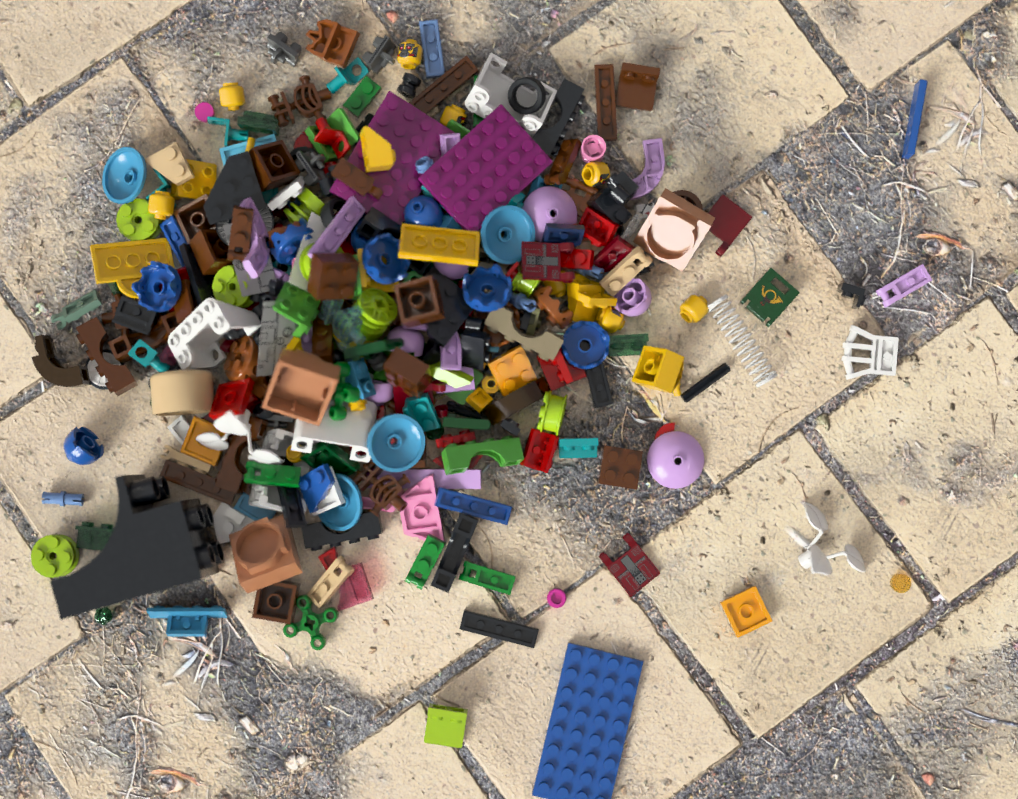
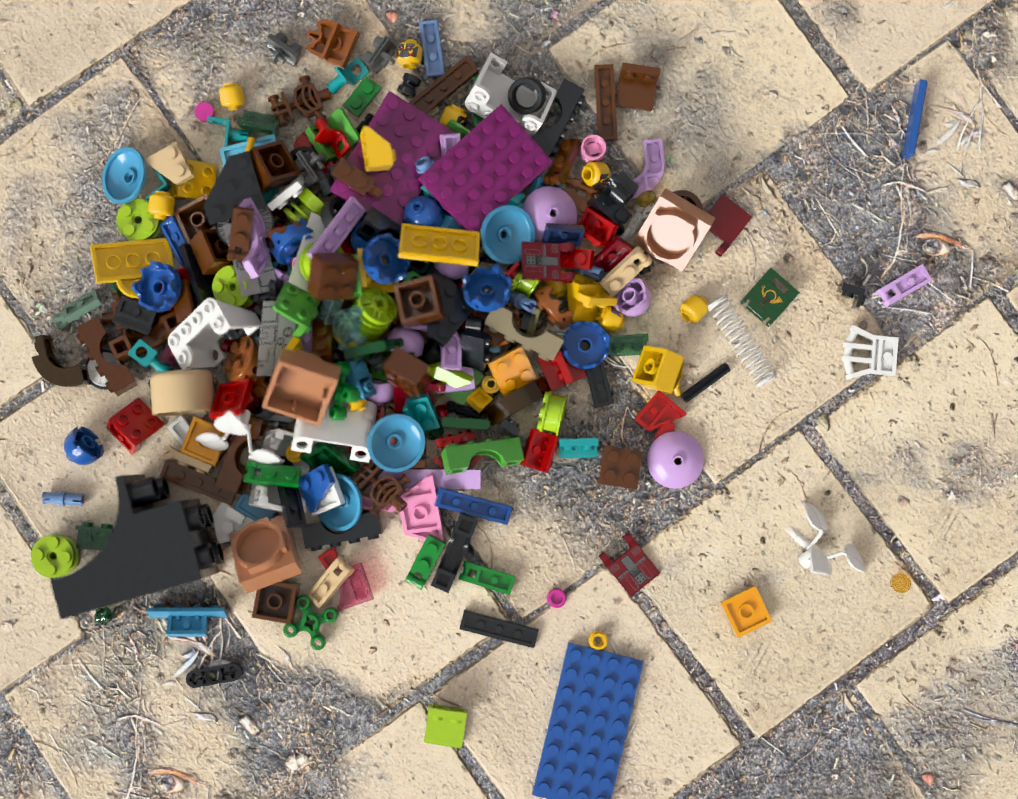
(134, 425): none -> red bracket
(199, 672): none -> black beam
(602, 644): none -> yellow plate
(646, 198): none -> clear yellow tile
(658, 412): none -> red wing

